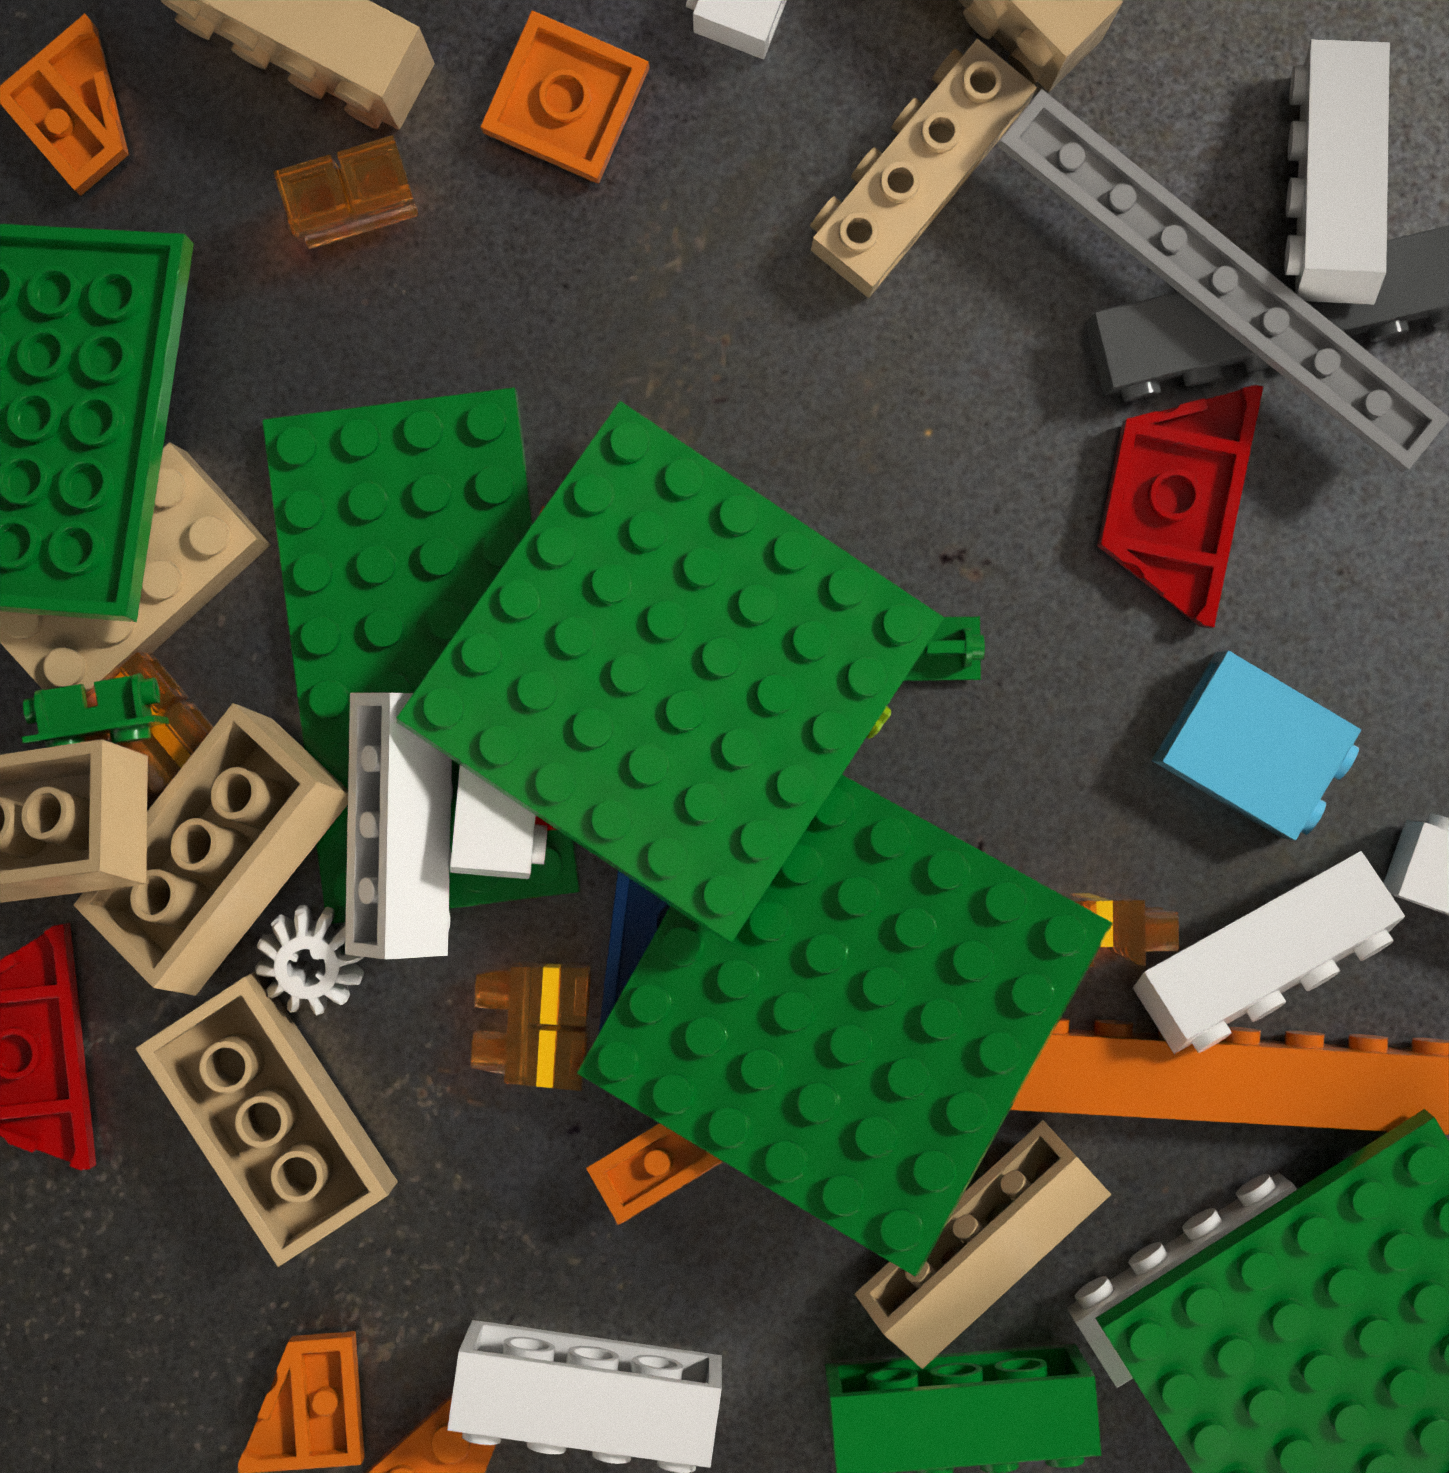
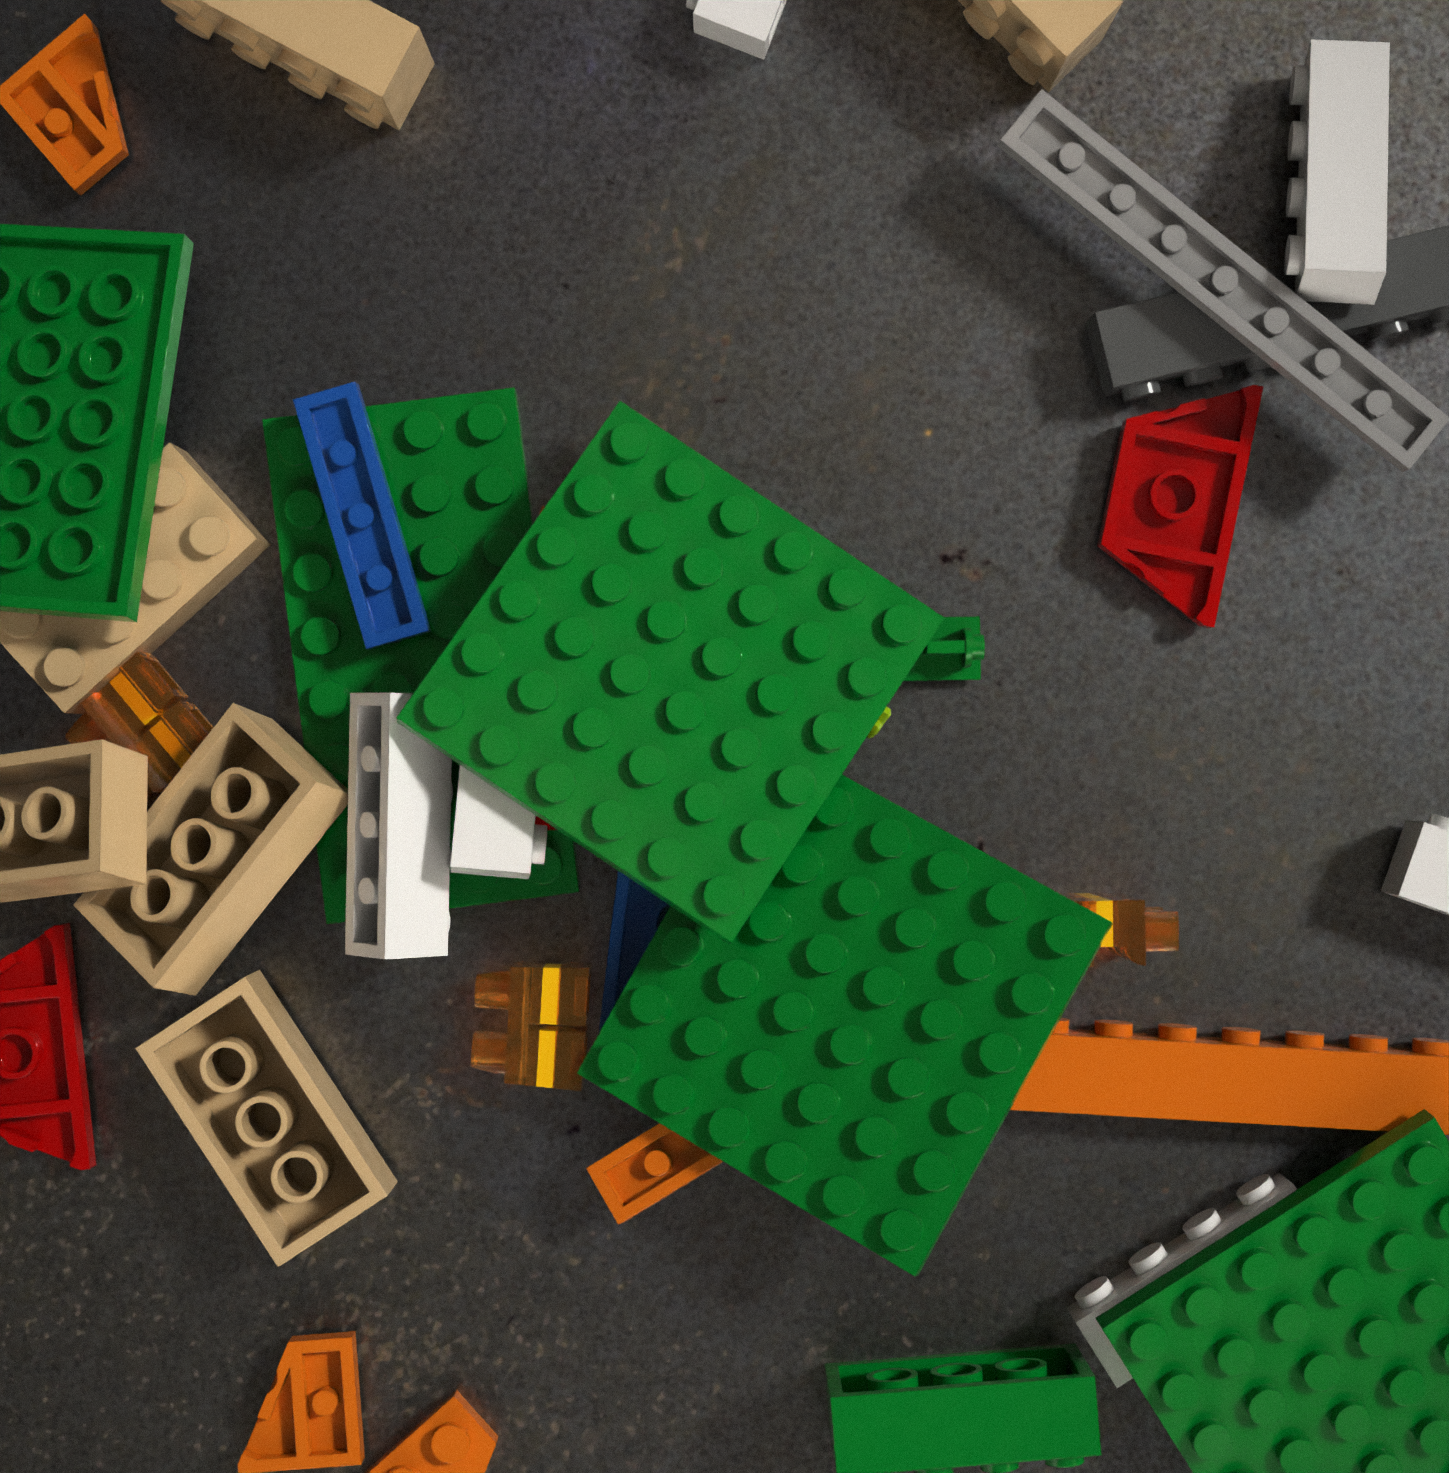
(121, 711): green hinge -> none
(297, 975): white gear -> none
(346, 201): clear orange hips -> none
(362, 515): none -> blue plate
(565, 97): orange plate -> none
(586, 1395): white brick -> none
(922, 167): tan brick -> none
(987, 1245): tan brick -> none
(1258, 746): medium azure brick -> none
(1268, 953): white brick -> none

